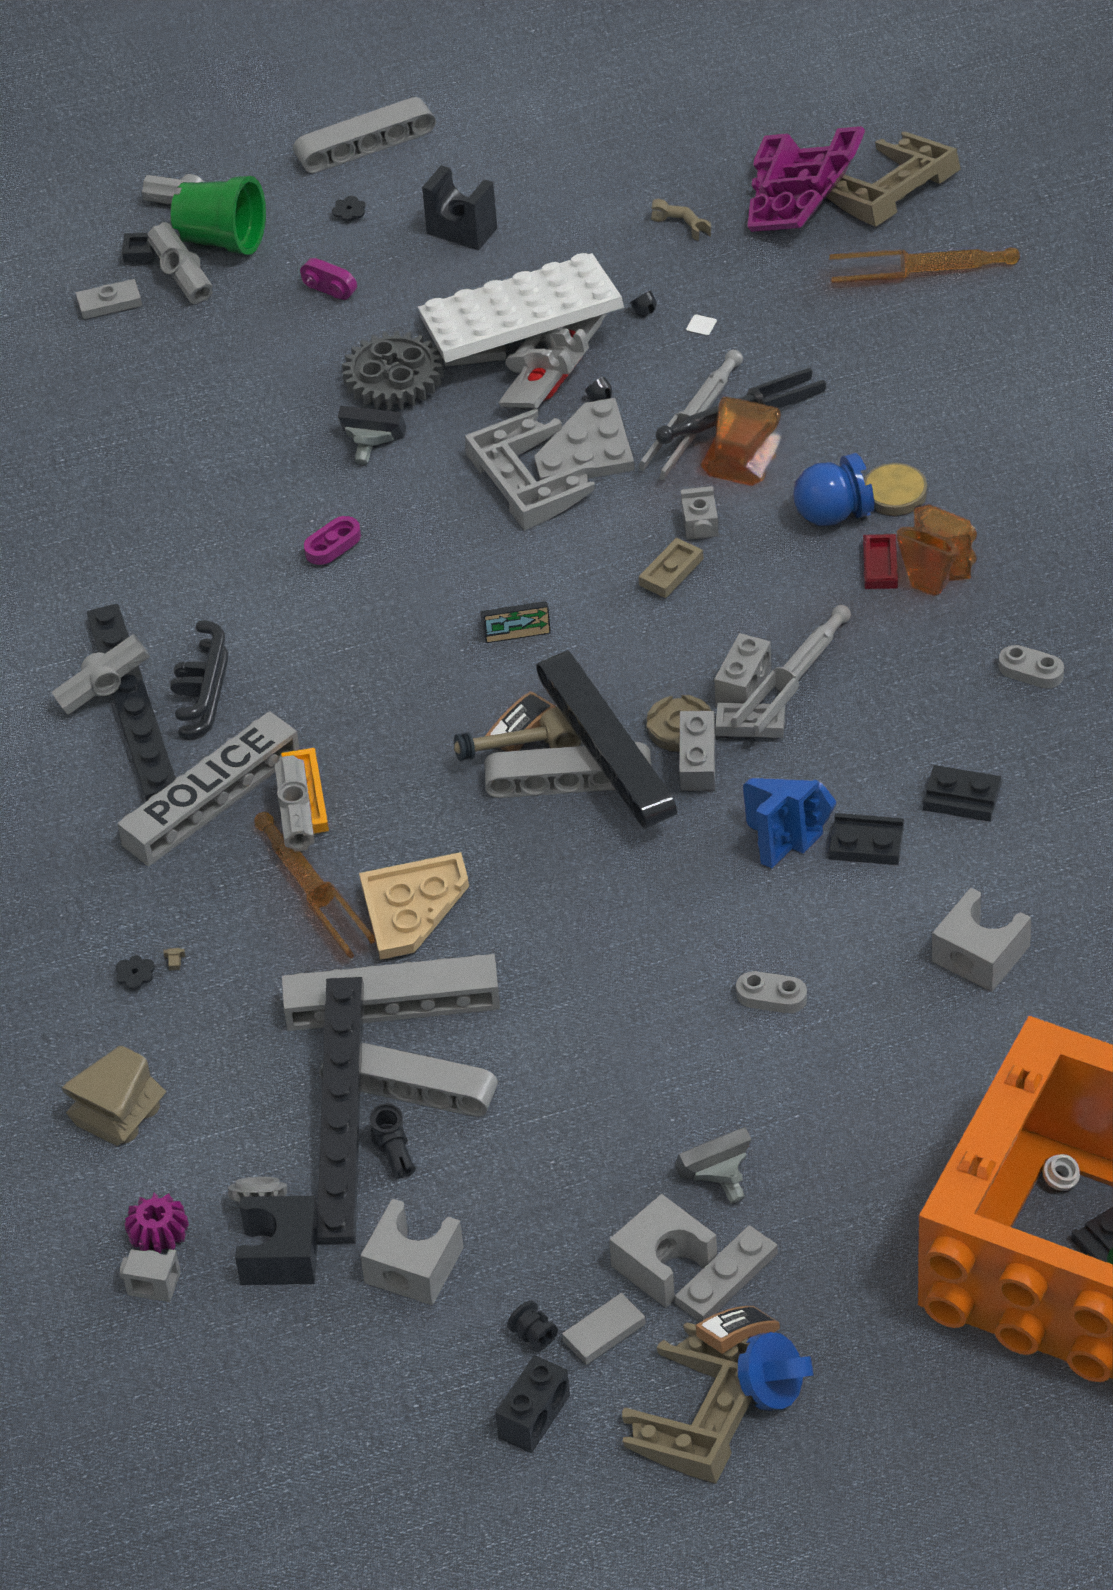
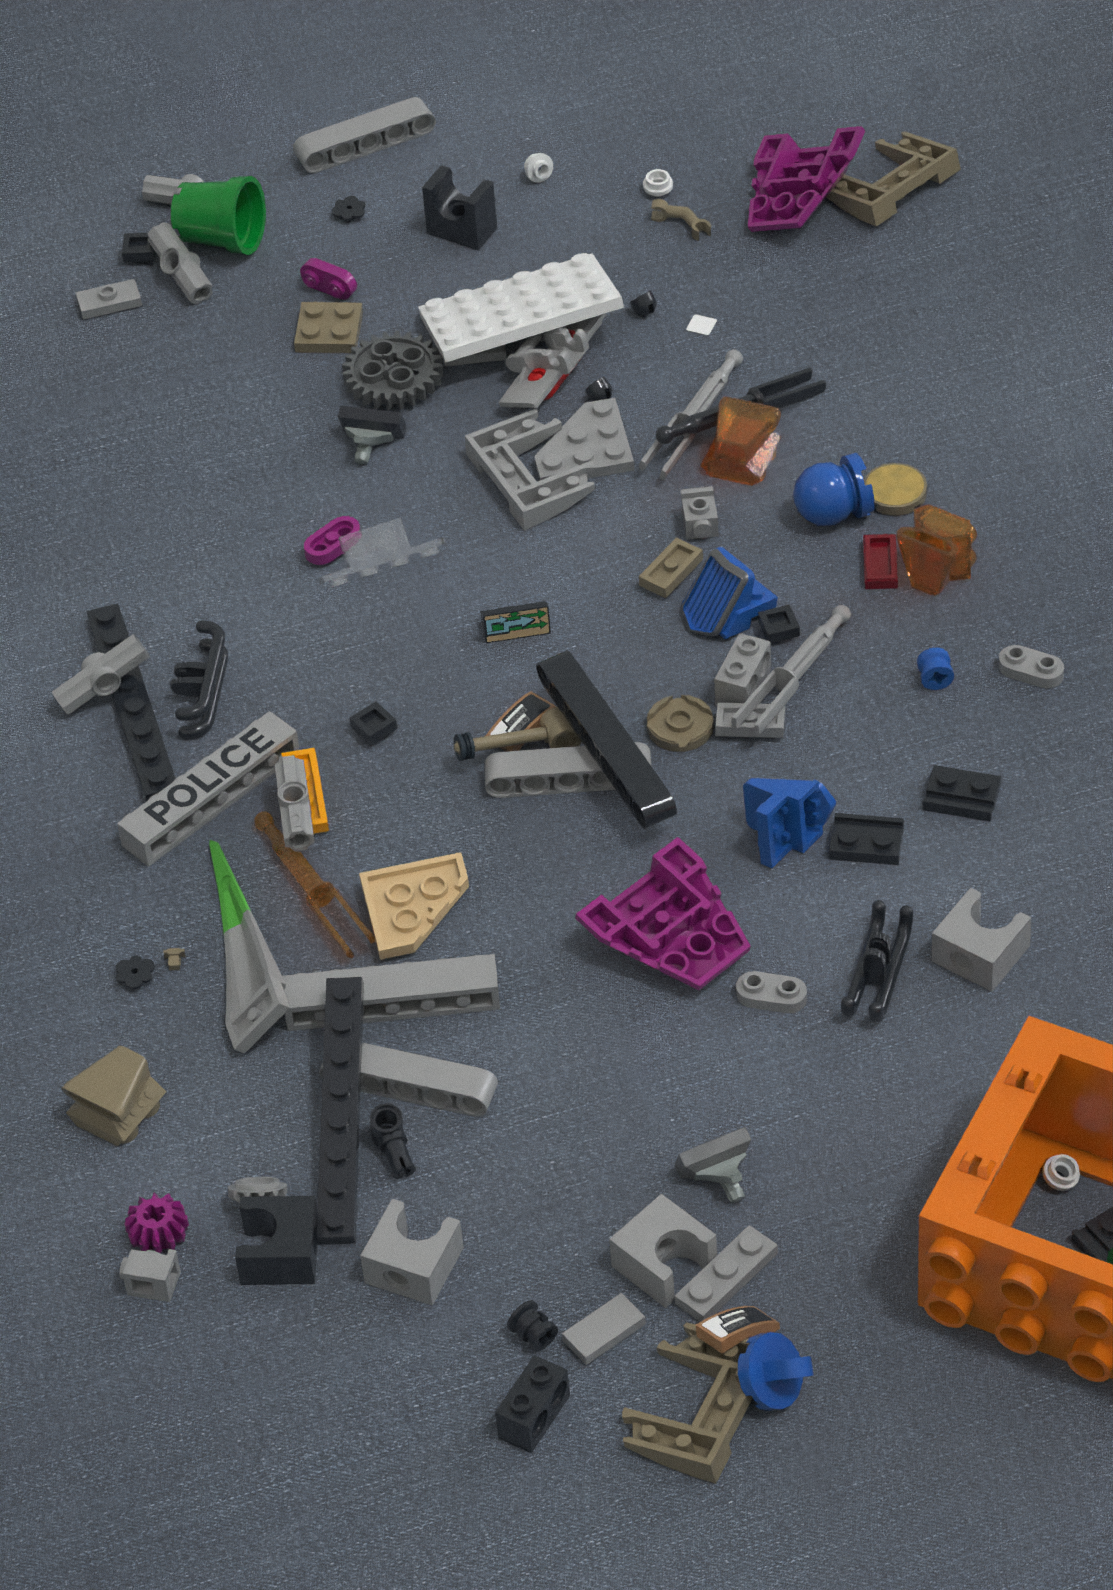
(252, 977): none -> light grey plate
(328, 327): none -> dark tan plate
(373, 723): none -> black plate
(375, 547): none -> clear bracket
(532, 165): none -> white plate
(657, 183): none -> white plate
(671, 919): none -> magenta wedge
(697, 751): light grey brick -> none
(725, 597): none -> blue piece
(779, 624): none -> black plate
(879, 962): none -> black piece
(928, 261): clear orange piece -> none
(935, 668): none -> blue wheel

